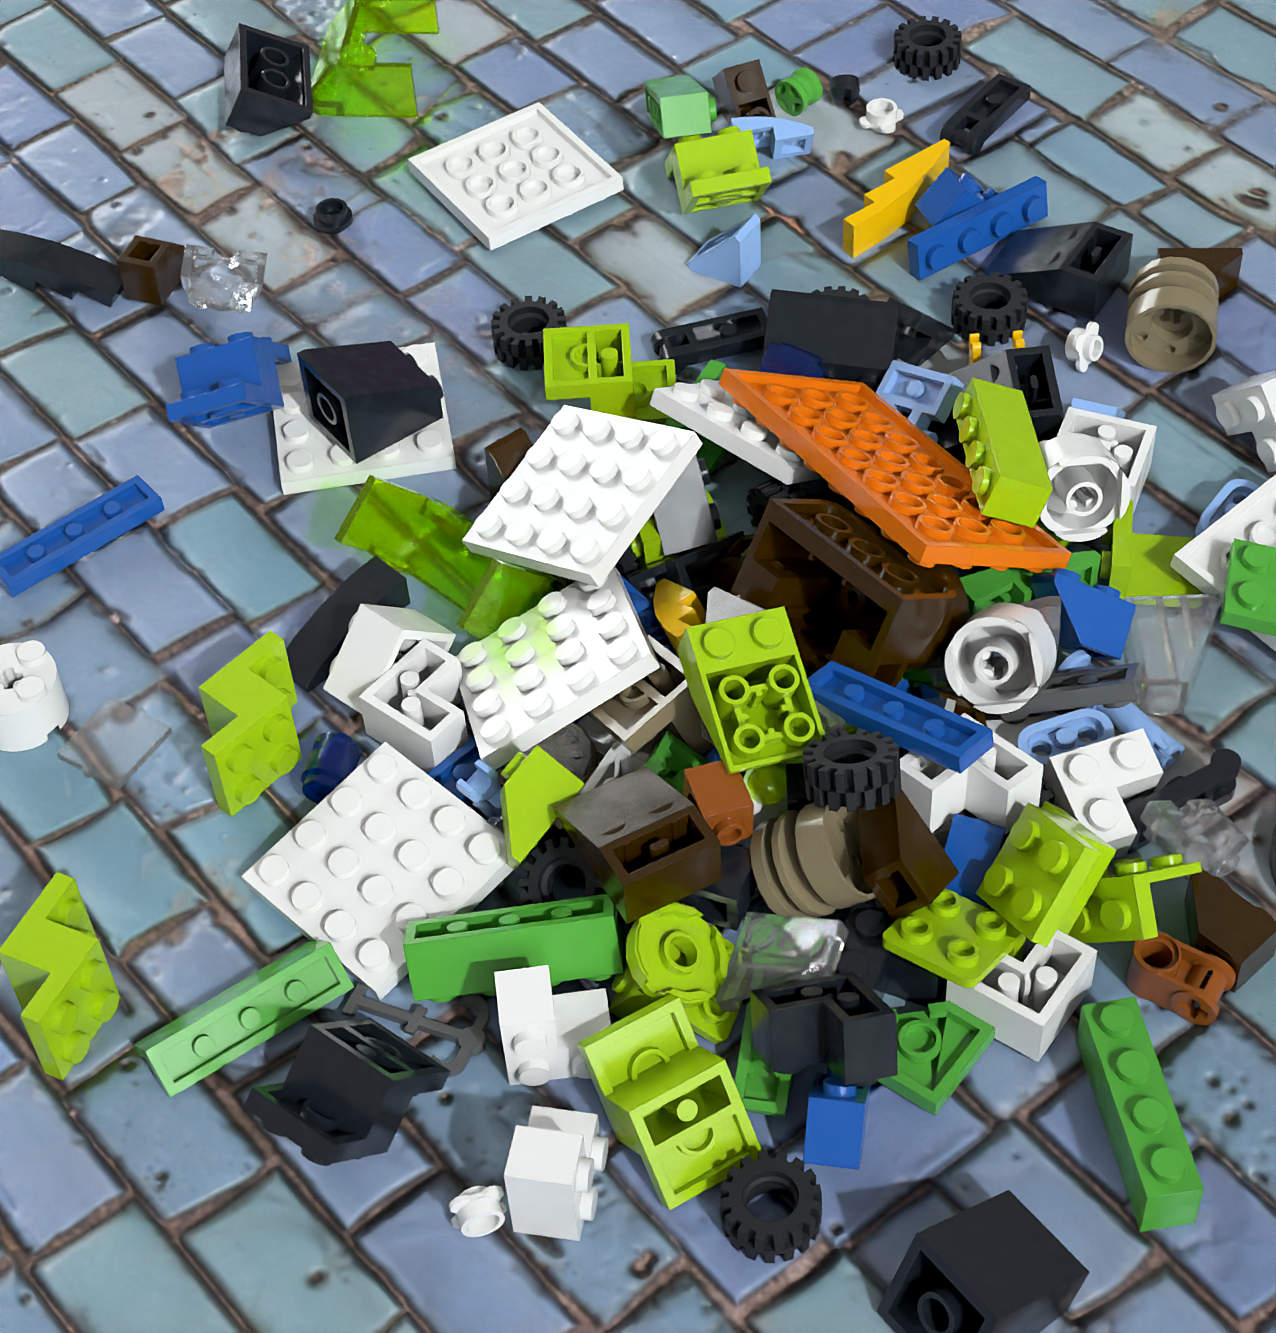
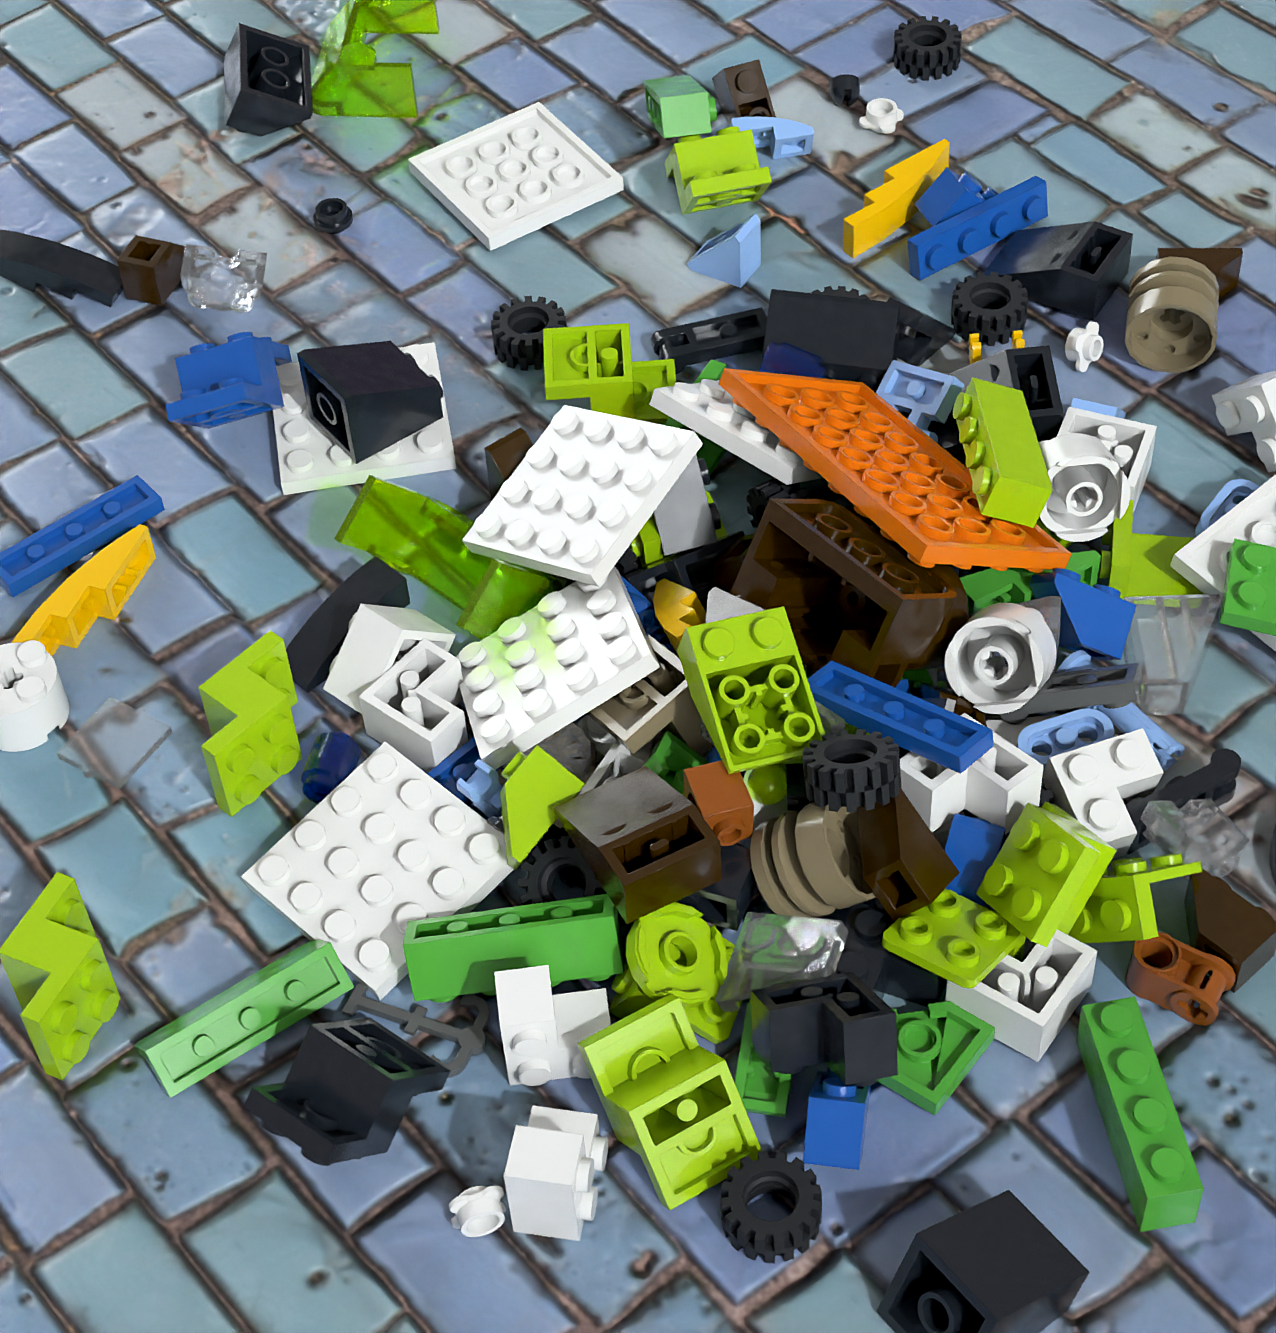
(92, 591): none -> yellow slope
(798, 91): bright green wheel -> none
(985, 113): black plate -> none

